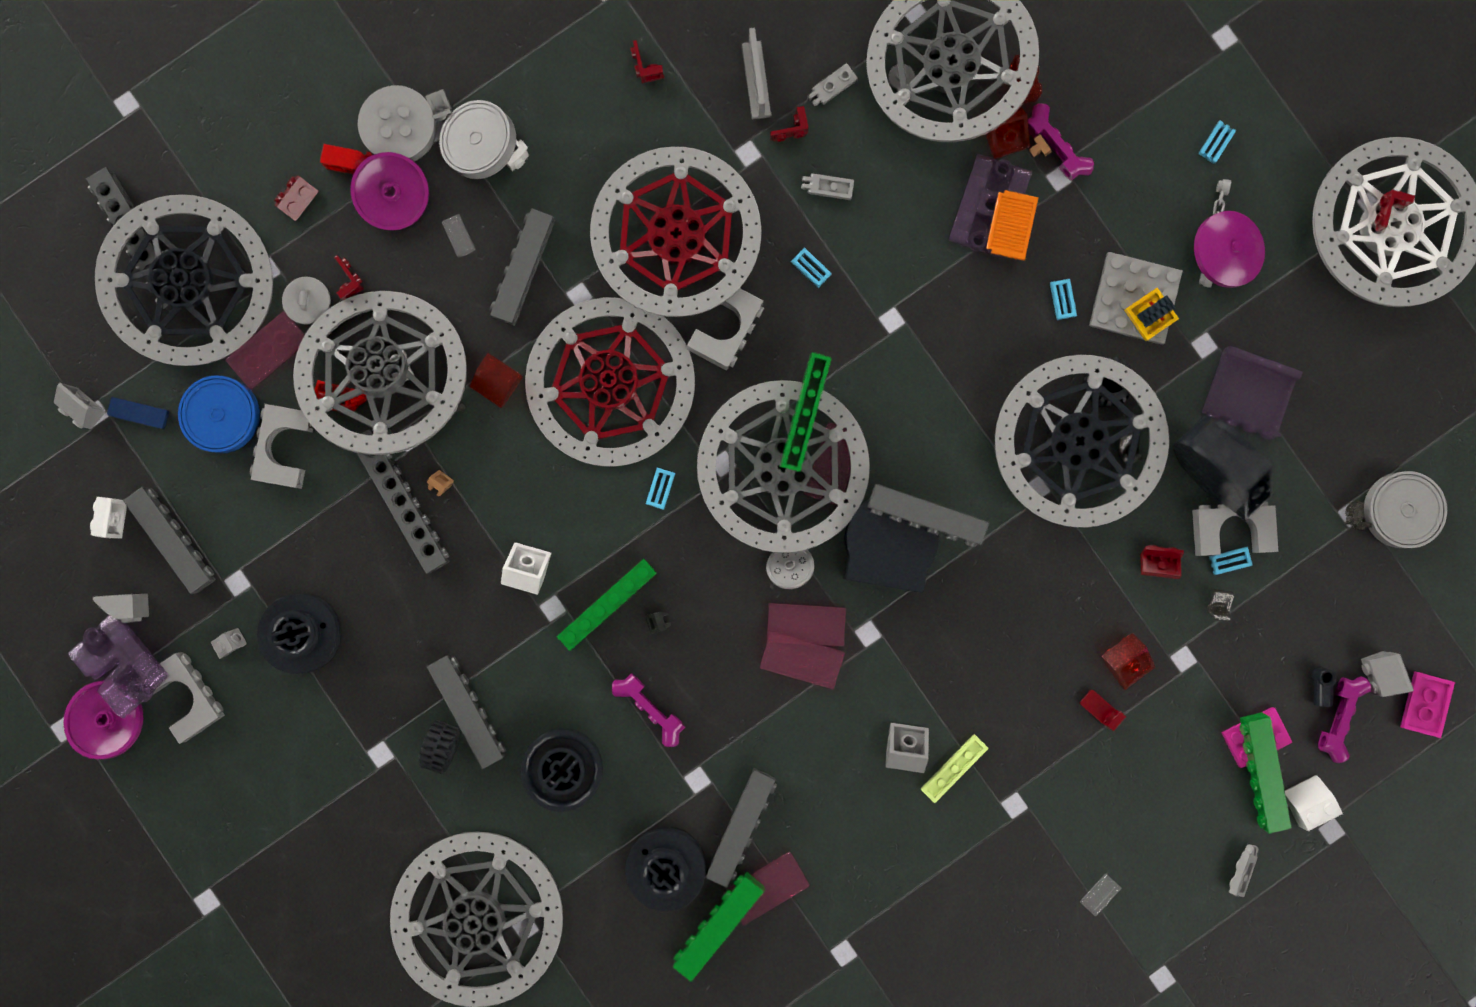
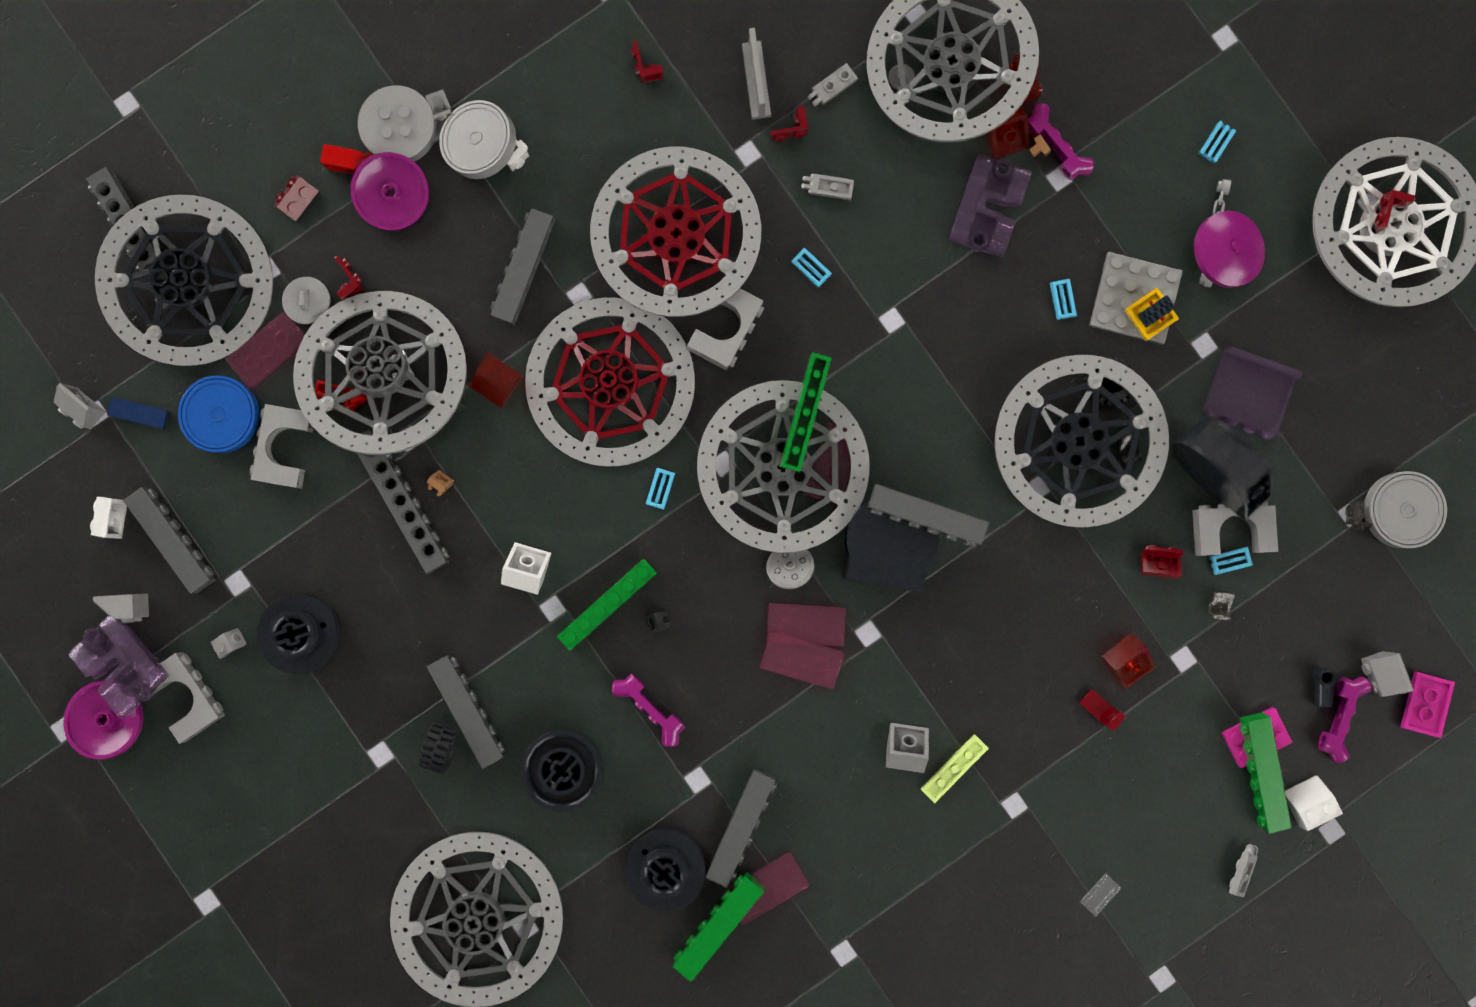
(458, 235): clear tile -> none
(1012, 224): orange window -> none

